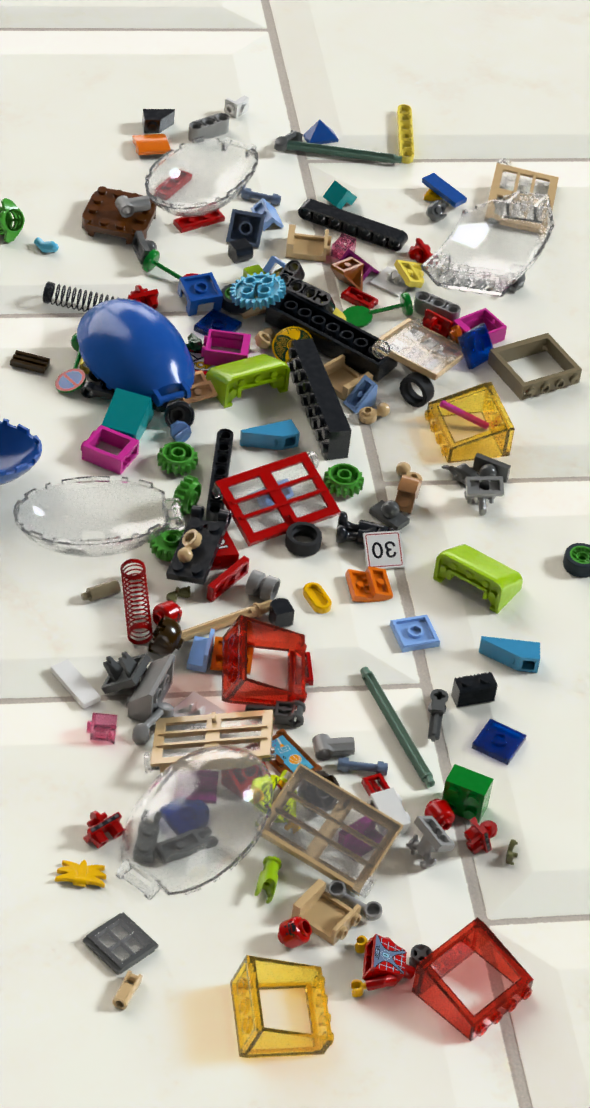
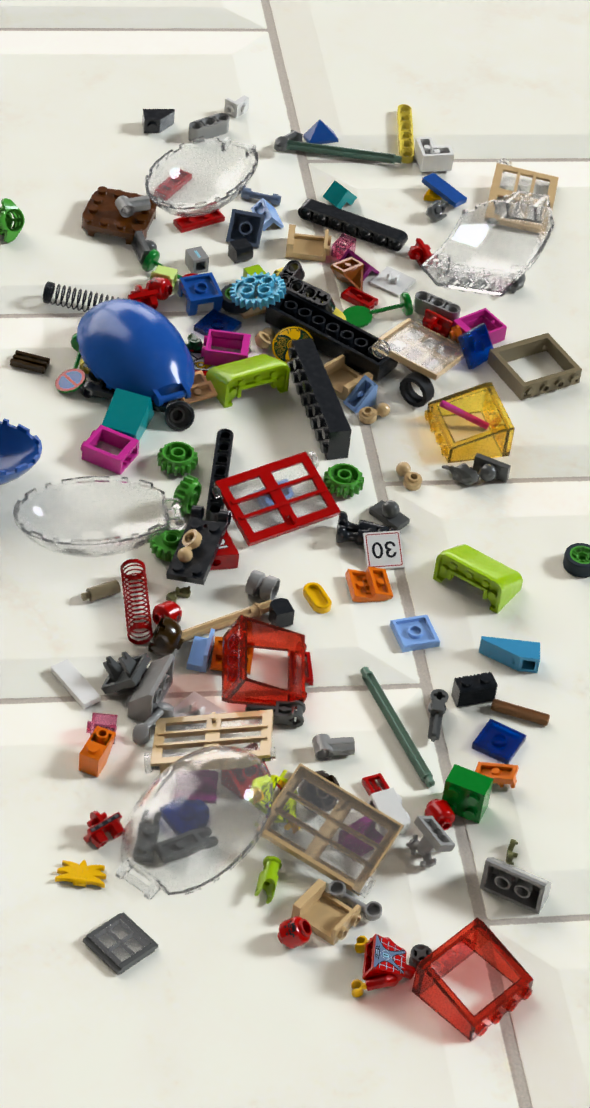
(46, 247): medium azure arm -> none
(96, 751): none -> orange slope
(127, 990): tan bar -> none
(151, 144): orange slope -> none
(163, 286): none -> red head
(166, 272): none -> yellowish green brick
(180, 431): medium blue piece -> none
(196, 260): none -> light grey brick
(227, 578): red tile -> none
(263, 974): clear yellow windscreen -> none
(271, 264): light blue panel -> none
(271, 436): dark azure slope -> none
(290, 754): door -> none
(303, 529): black tyre -> none
(344, 764): sand blue bar -> none
(407, 493): medium nougat brick -> none
(410, 272): light yellow wing -> none
(432, 157): none -> white brick
(479, 836): red hips -> none
(483, 488): light grey piece -> none
(500, 773): none -> orange plate
(515, 885): none -> light grey slope
(520, 712): none -> medium nougat axle

